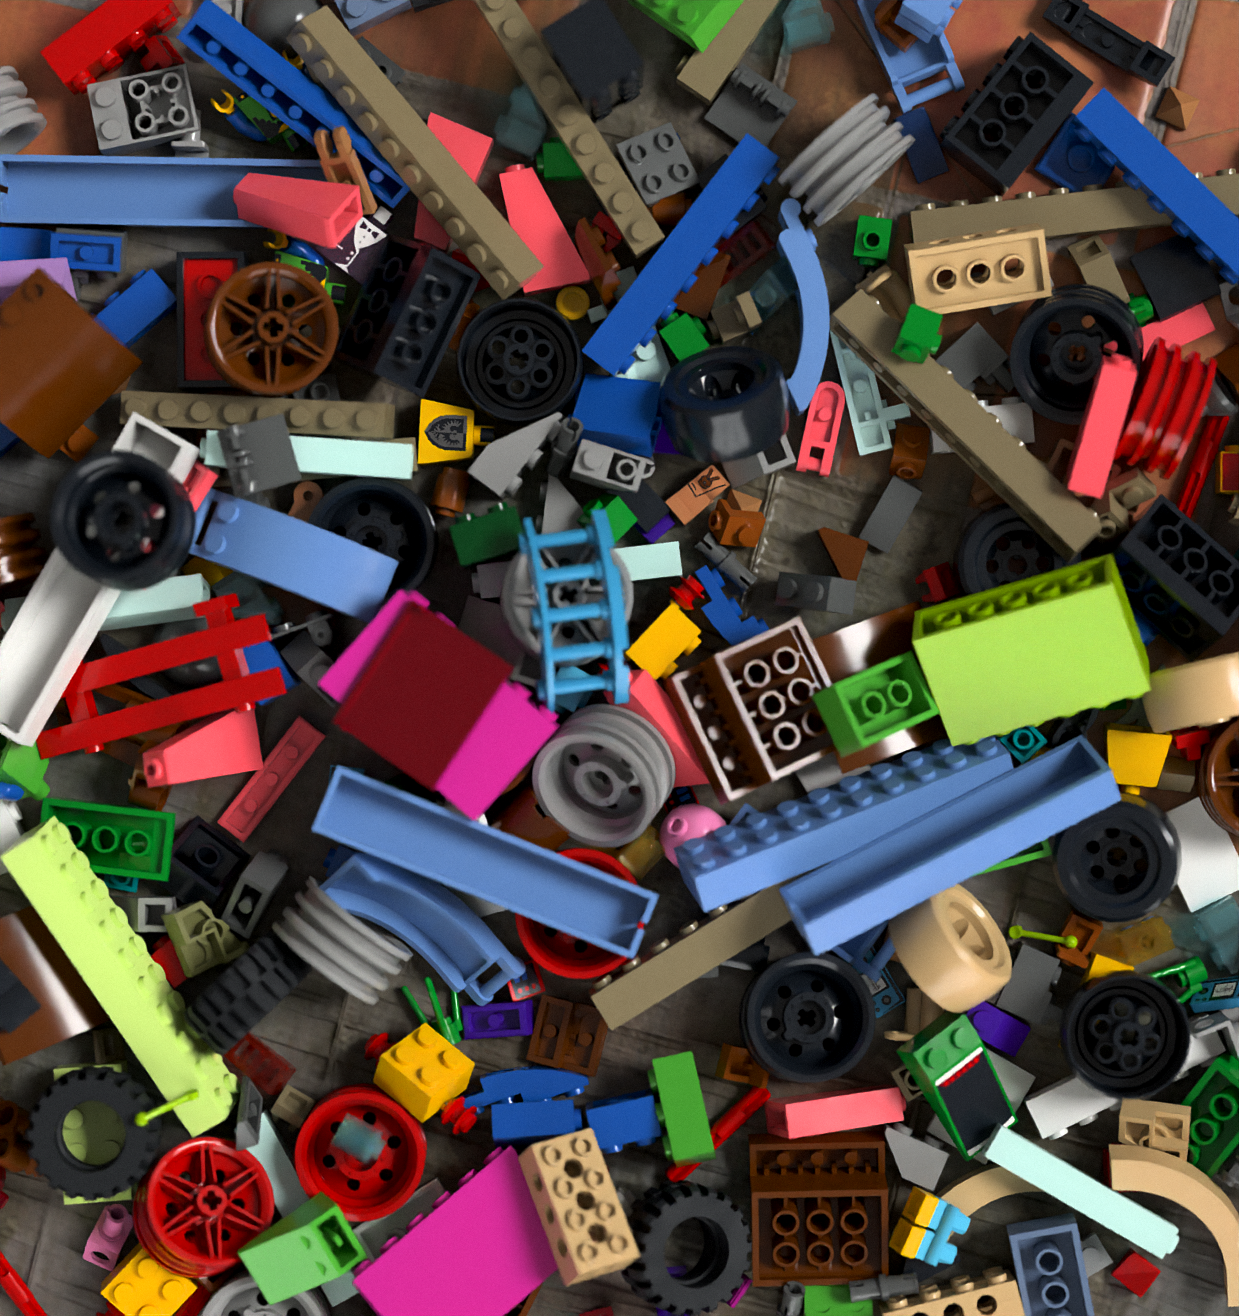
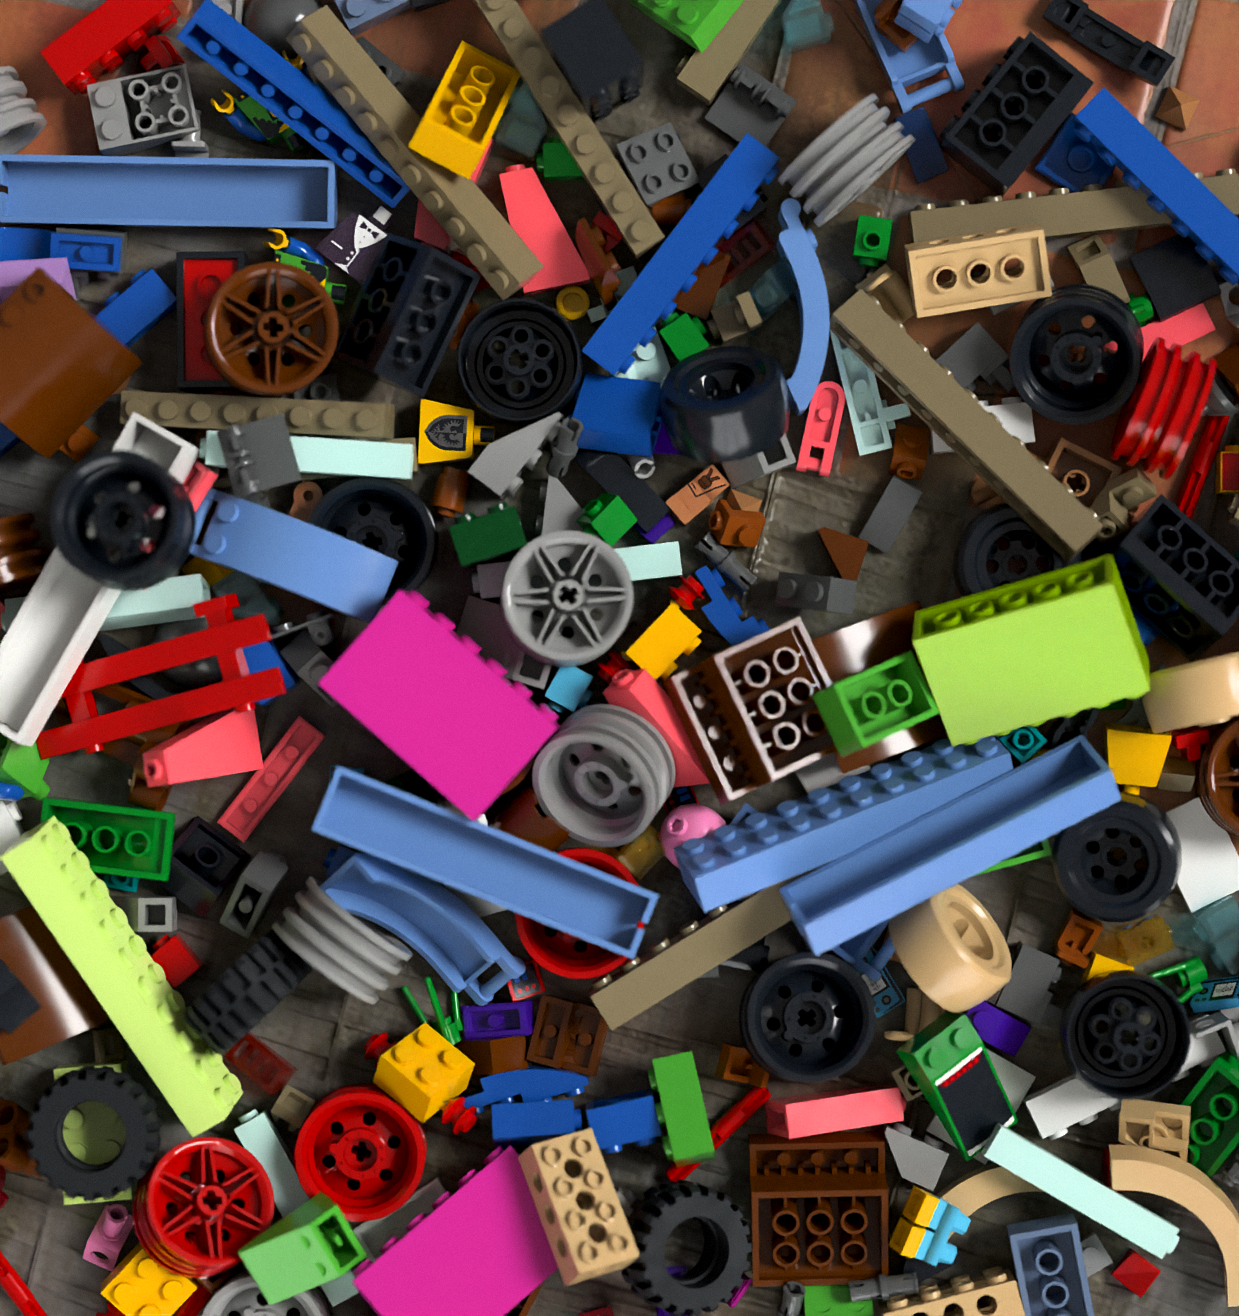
(142, 1119): lime hinge -> none
(201, 938): olive slope -> none
(249, 1115): dark grey slope -> none
(299, 207): coral slope -> none
(343, 165): medium nougat hinge -> none
(359, 1139): clear light blue slope -> none
(423, 694): dark red container -> none
(465, 110): none -> yellow brick
(495, 1054): none -> reddish brown slope
(607, 467): light grey slope -> none
(609, 608): dark azure fence -> none
(918, 334): green brick -> none
(939, 581): red tile -> none
(1017, 931): lime hinge -> none
(1101, 426): coral slope -> none

